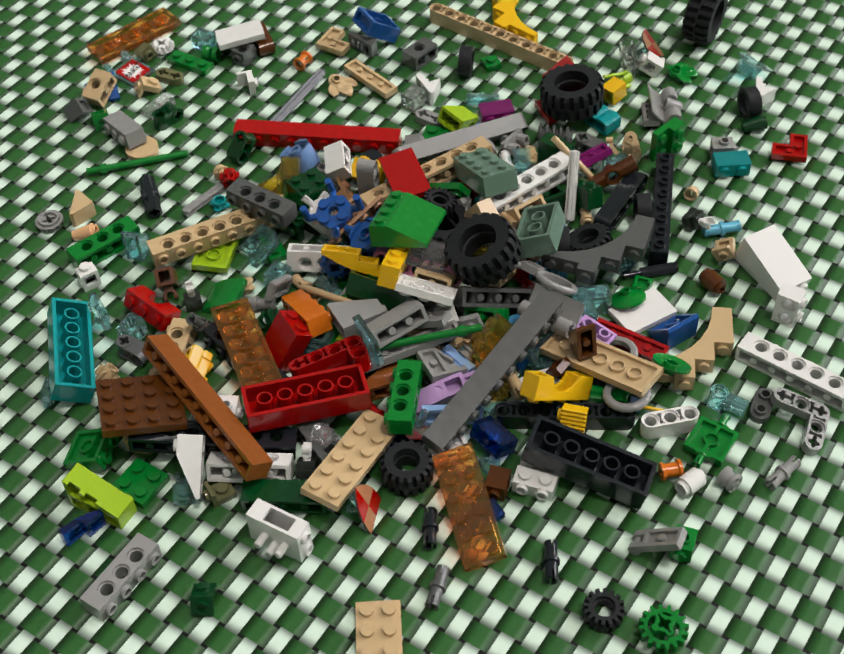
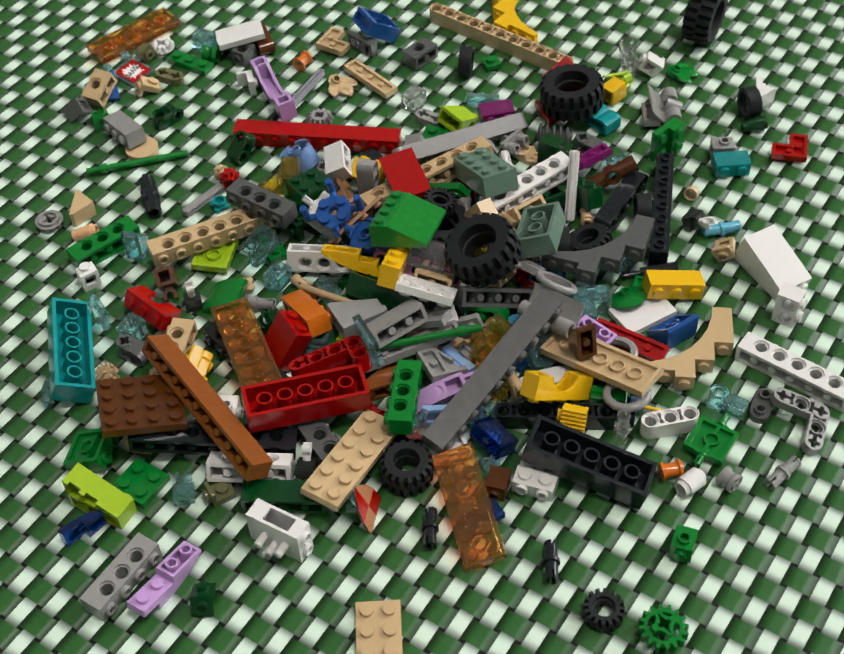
(155, 104): clear plate -> none
(166, 581): none -> lavender slope
(190, 454): white slope -> none
(197, 322): dark grey pin -> none
(278, 287): light grey plate -> none
(280, 100): none -> lavender arch
(320, 116): none -> light grey gear
(321, 435): clear wheel -> none
(329, 266): blue gear -> none
(432, 88): white slope -> none
(437, 587): dark grey pin -> none
(521, 159): clear light blue brick -> none
(559, 367): reddish brown plate -> none
(565, 149): tan bar -> none
(622, 427): none -> clear pin
(630, 145): tan helmet -> none
(649, 45): shield -> none
(657, 540): light grey plate -> none
(671, 364): green dish -> none
(673, 284): none -> yellow brick
(712, 281): reddish brown brick -> none
(750, 66): clear light blue piece -> none

